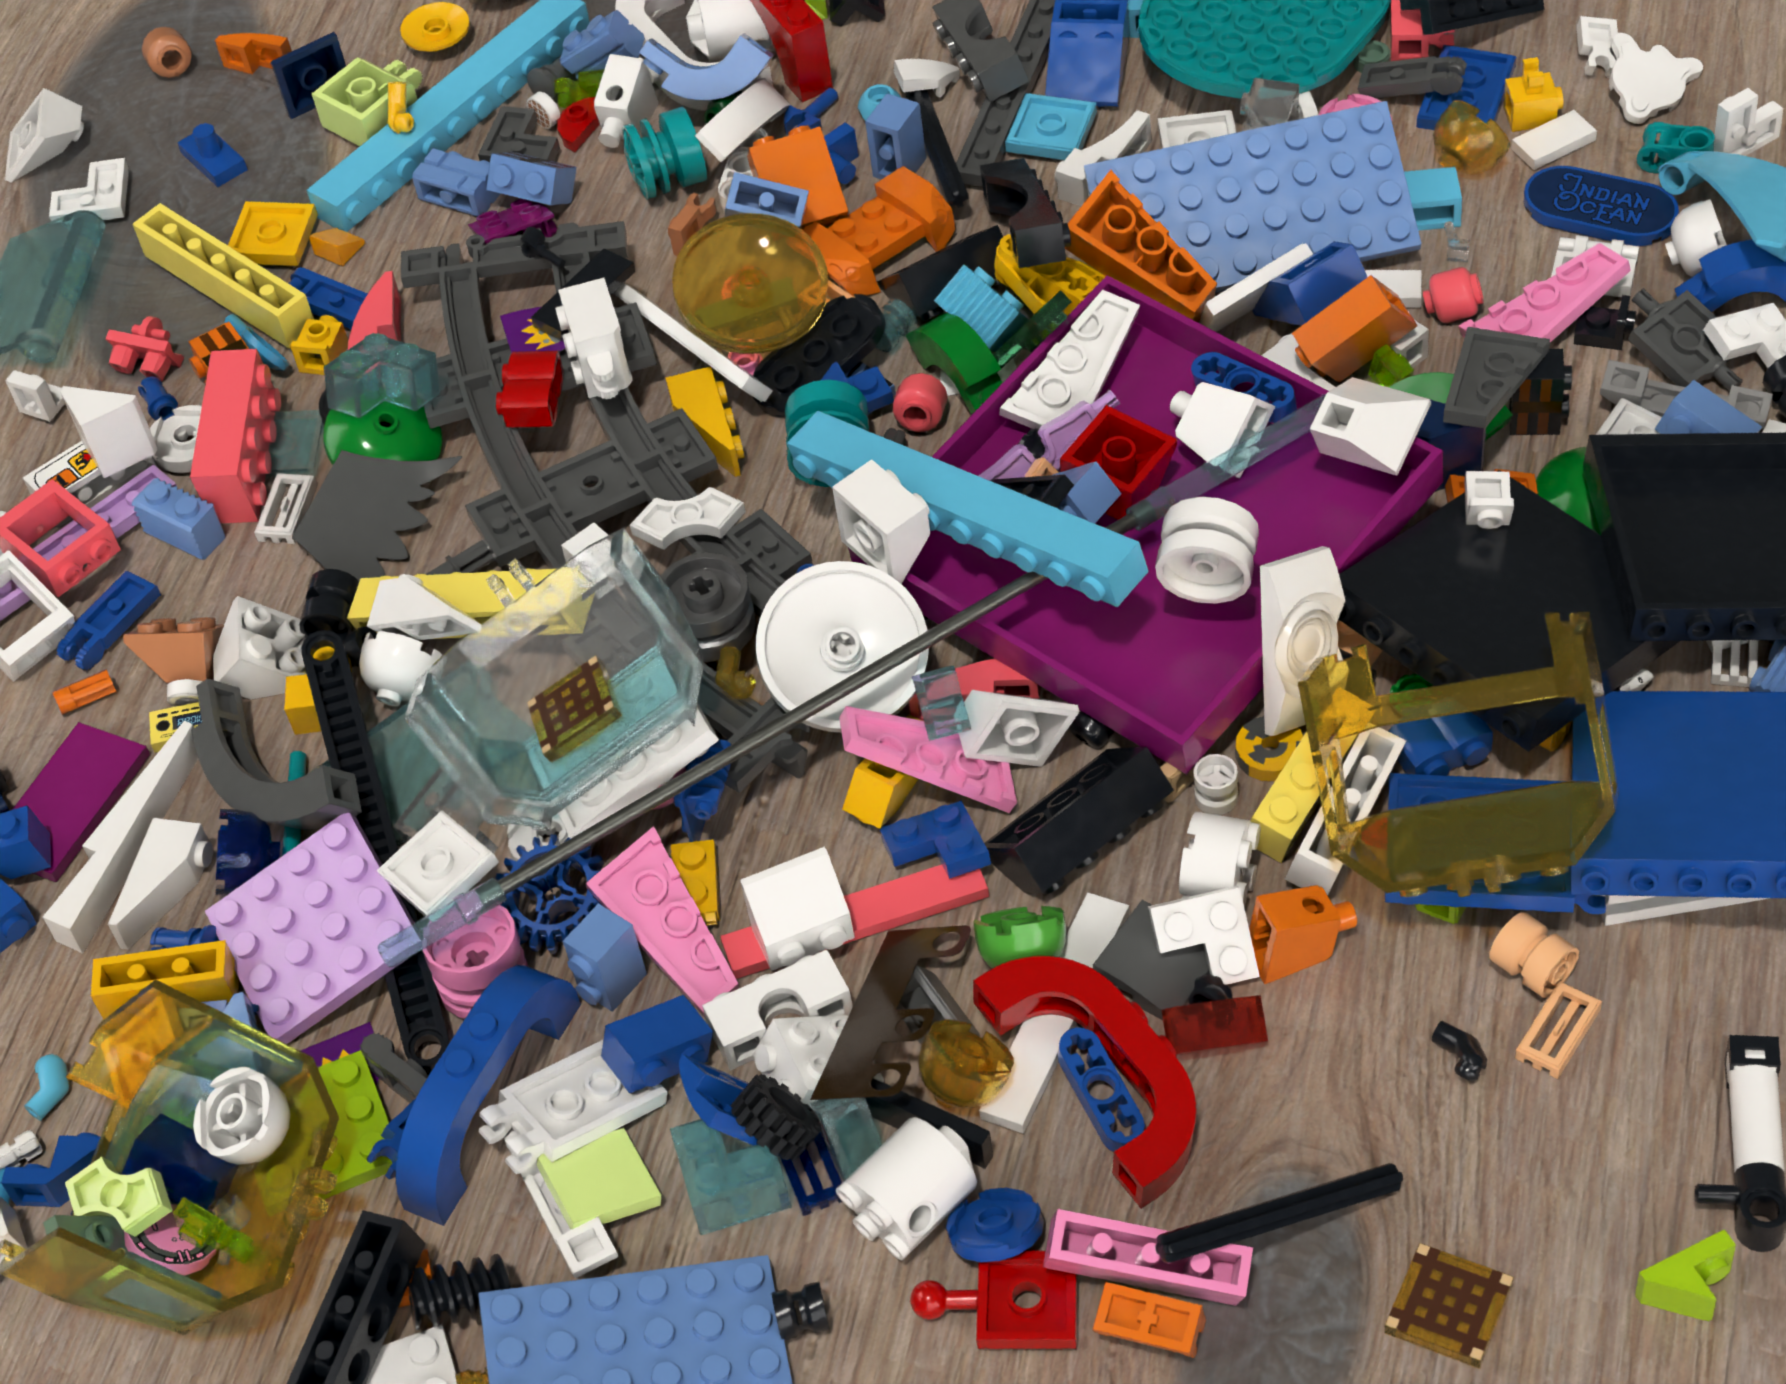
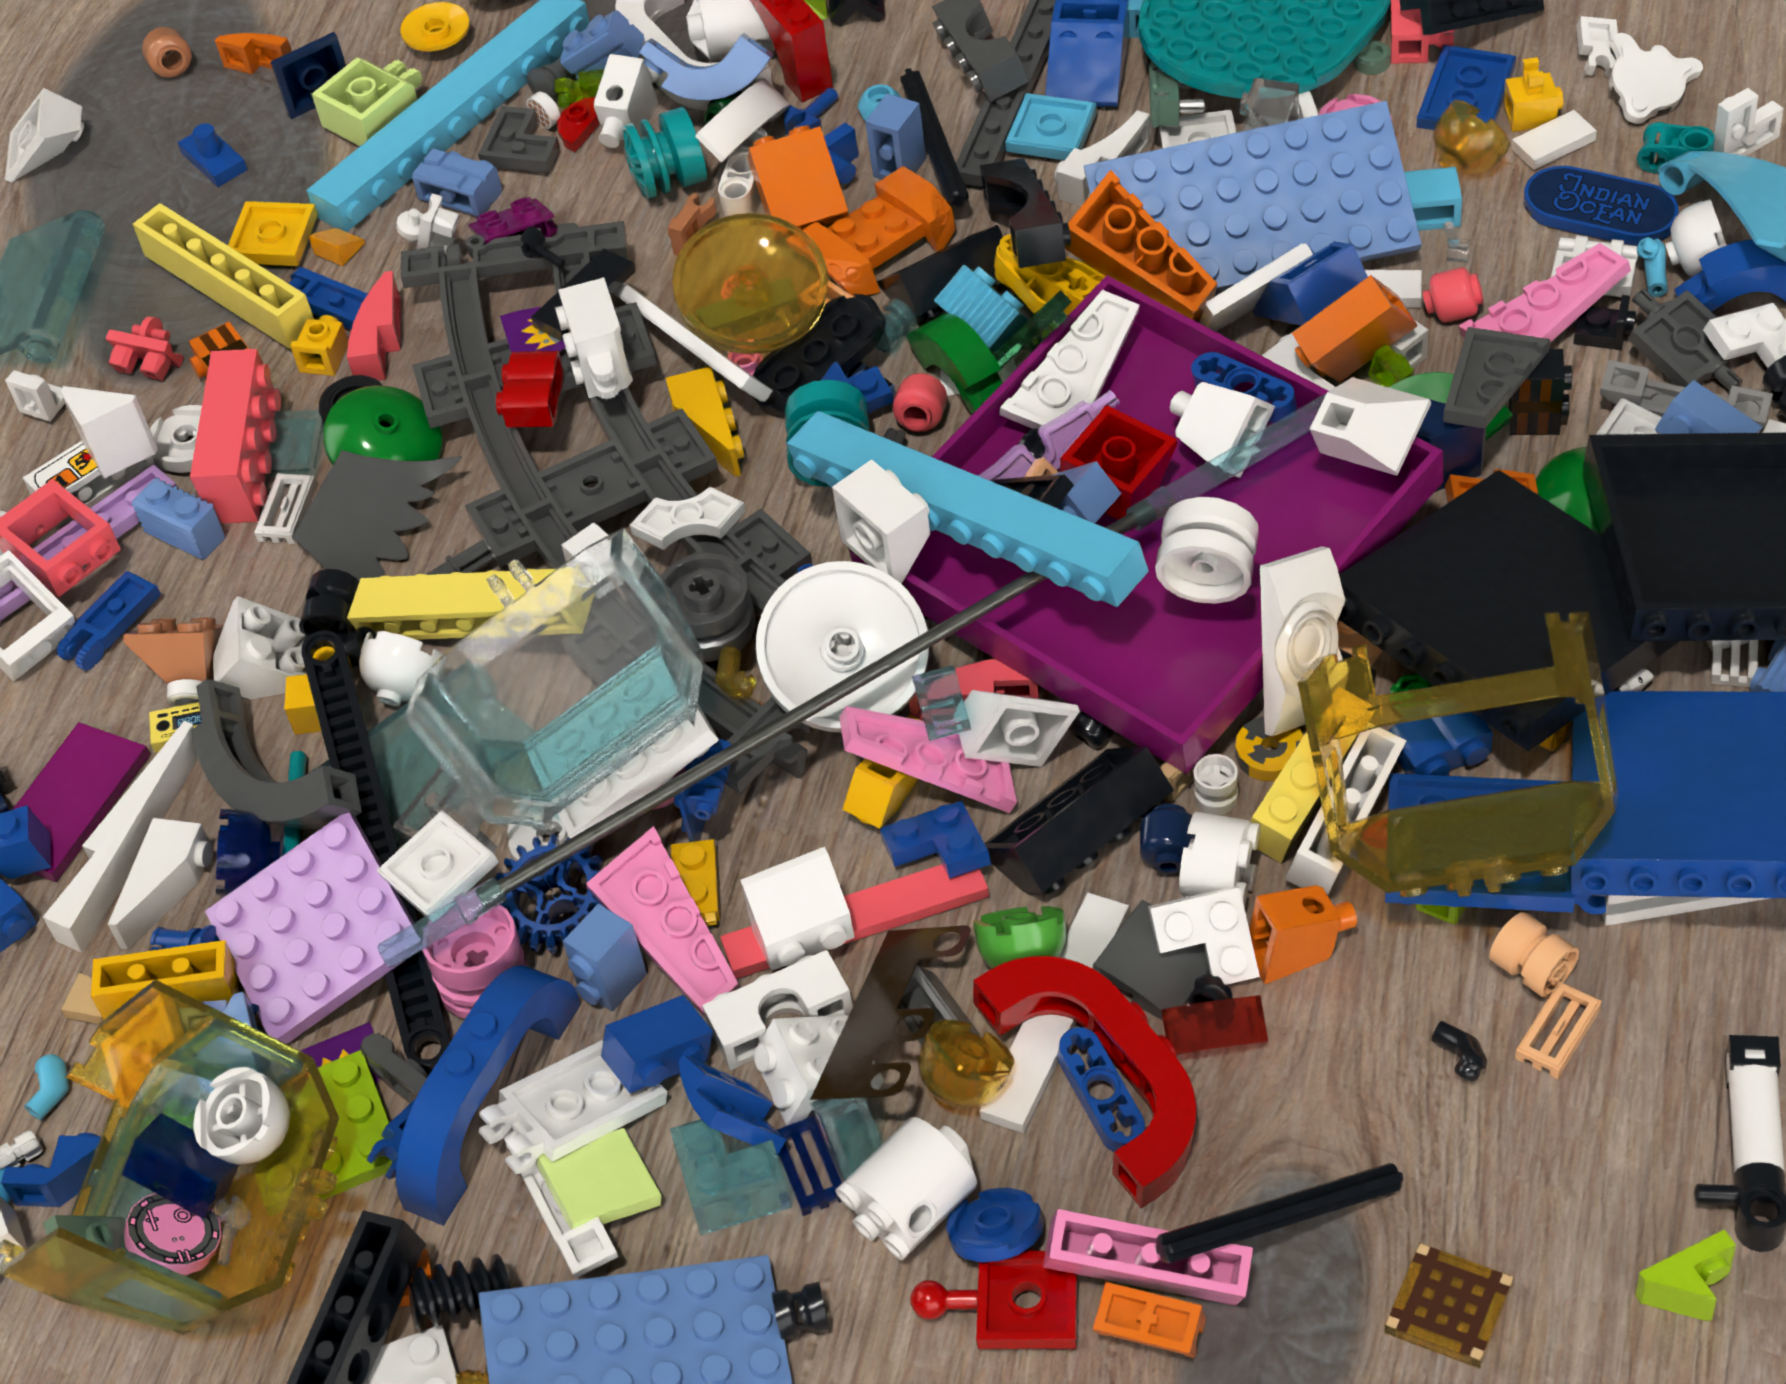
(79, 1002): none -> tan tile
(84, 692): orange piece -> none
(103, 195): white plate -> none
(132, 1199): yellowish green tile -> none
(158, 400): blue pin -> none
(202, 1227): clear neon green plate -> none
(266, 351): dark azure piece -> none
(379, 372): clear light blue brick -> none
(397, 117): yellow arm -> none
(417, 612): white slope -> none
(430, 228): none -> white hips
(531, 178): medium blue brick -> none
(574, 709): tile -> none
(766, 197): medium blue brick -> none
(776, 1117): black tyre -> none
(900, 1107): black tile -> none
(925, 74): white slope -> none
(1164, 837): none -> dark blue head
(1165, 99): none -> sand green piece
(1412, 77): dark grey hinge -> none
(1488, 499): white bracket -> none
(1655, 265): none -> medium azure arm

